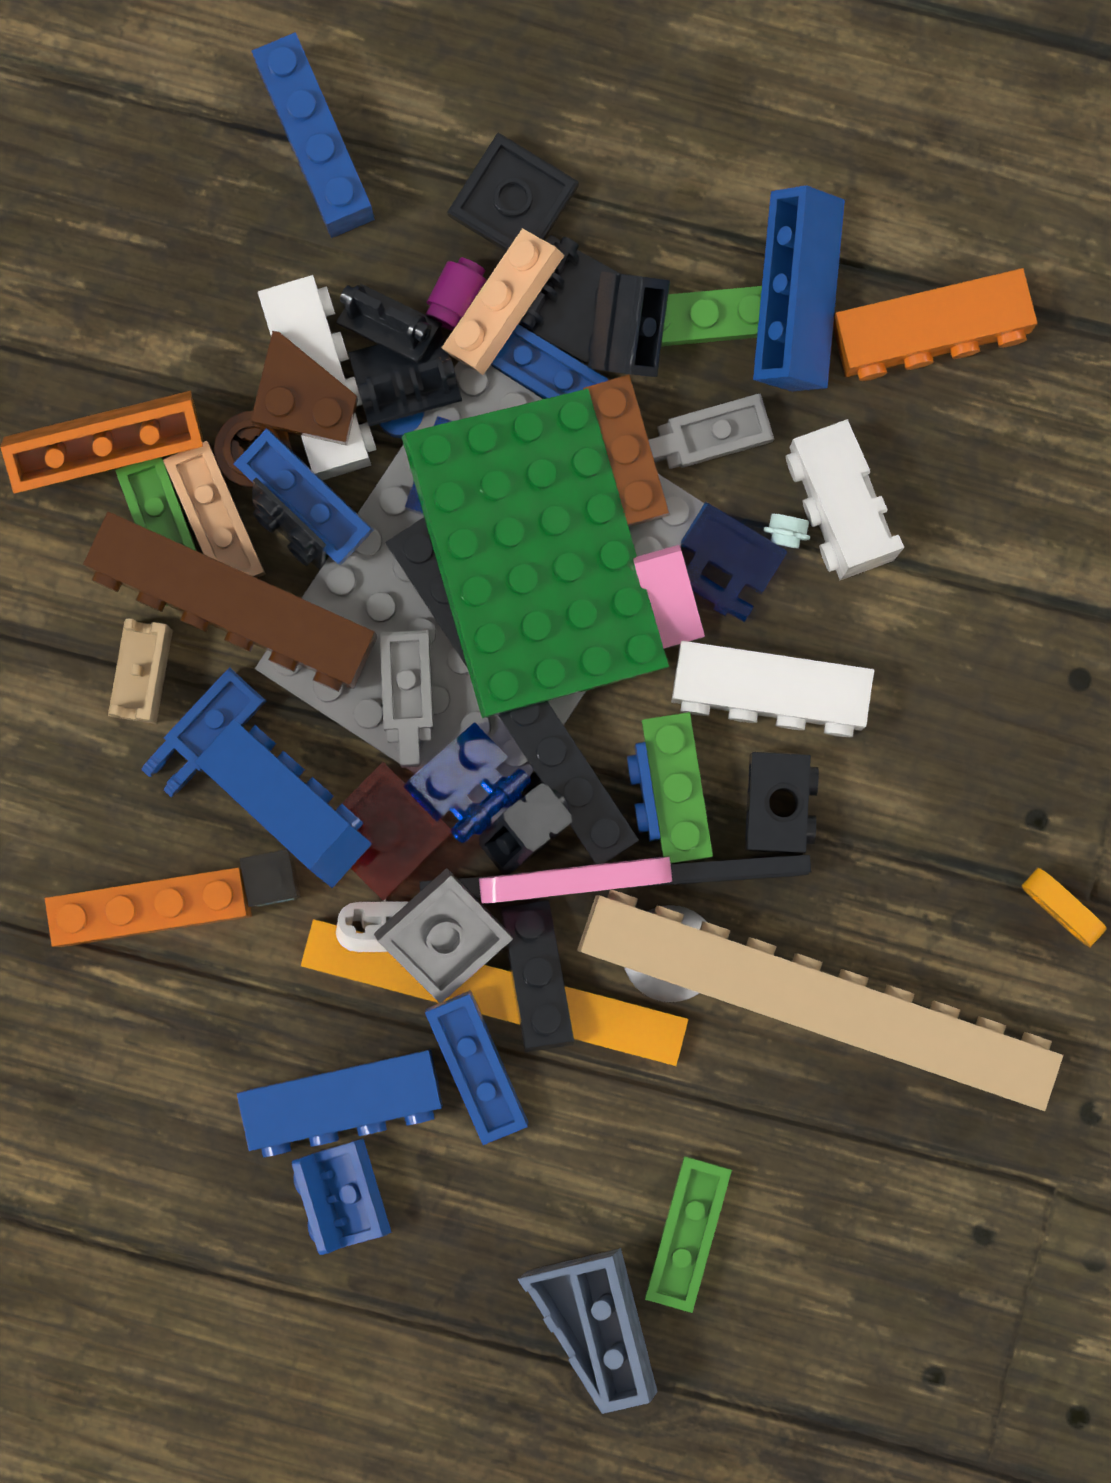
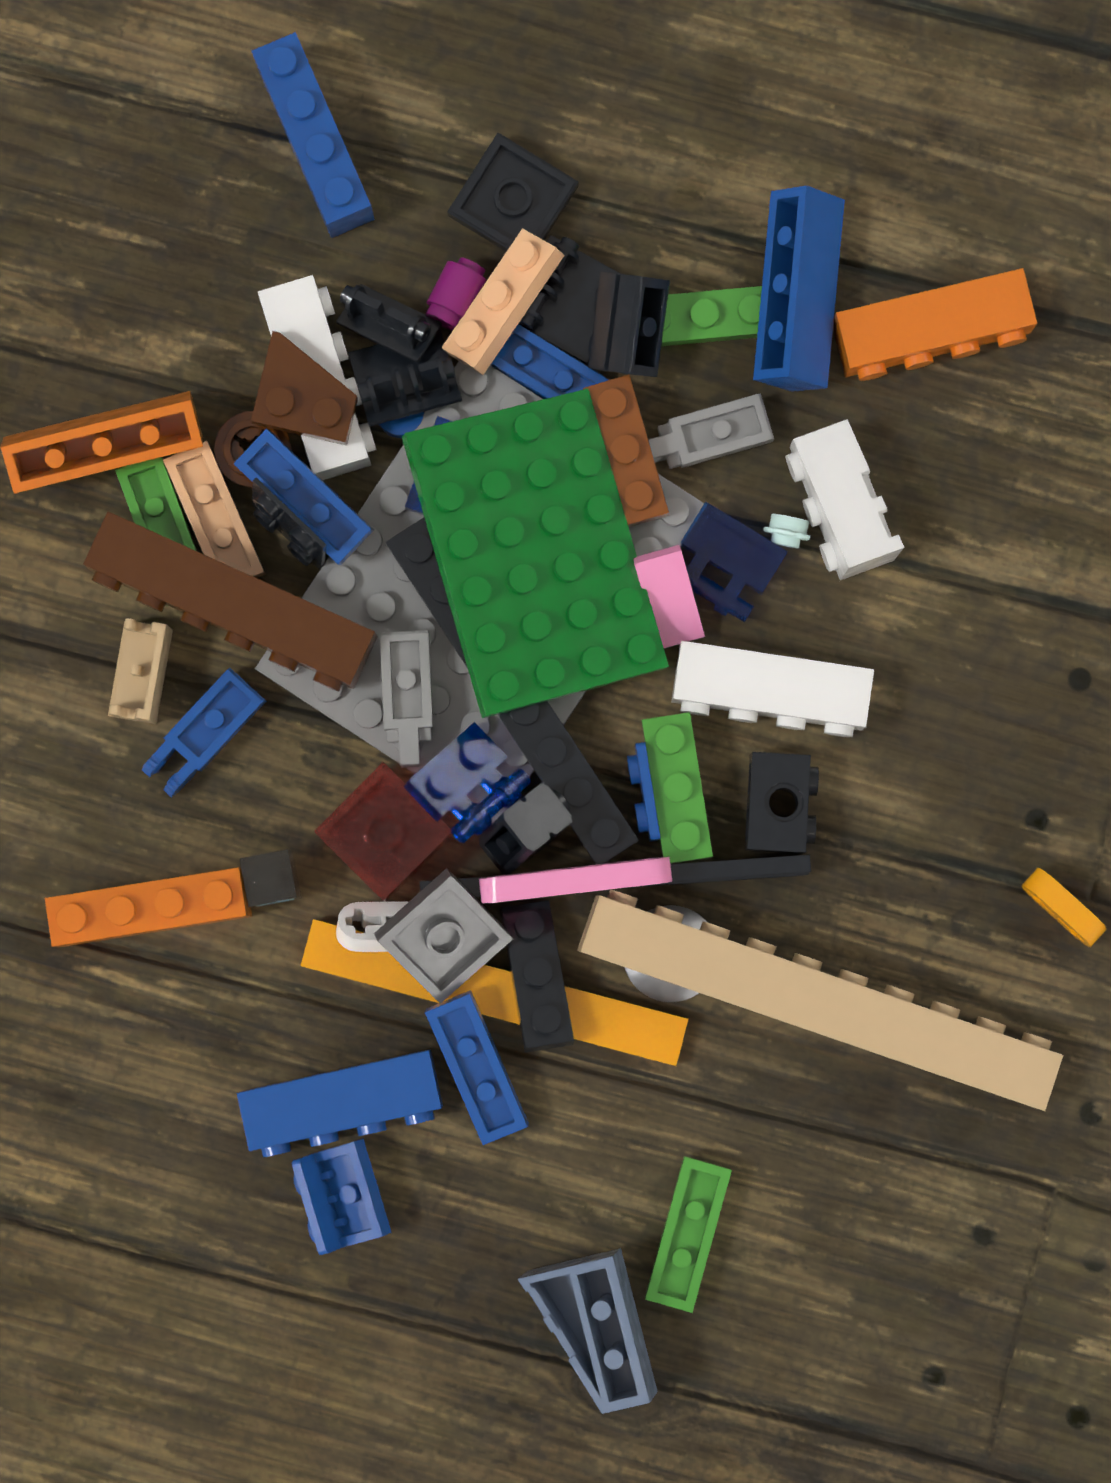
(283, 803): blue brick -> none

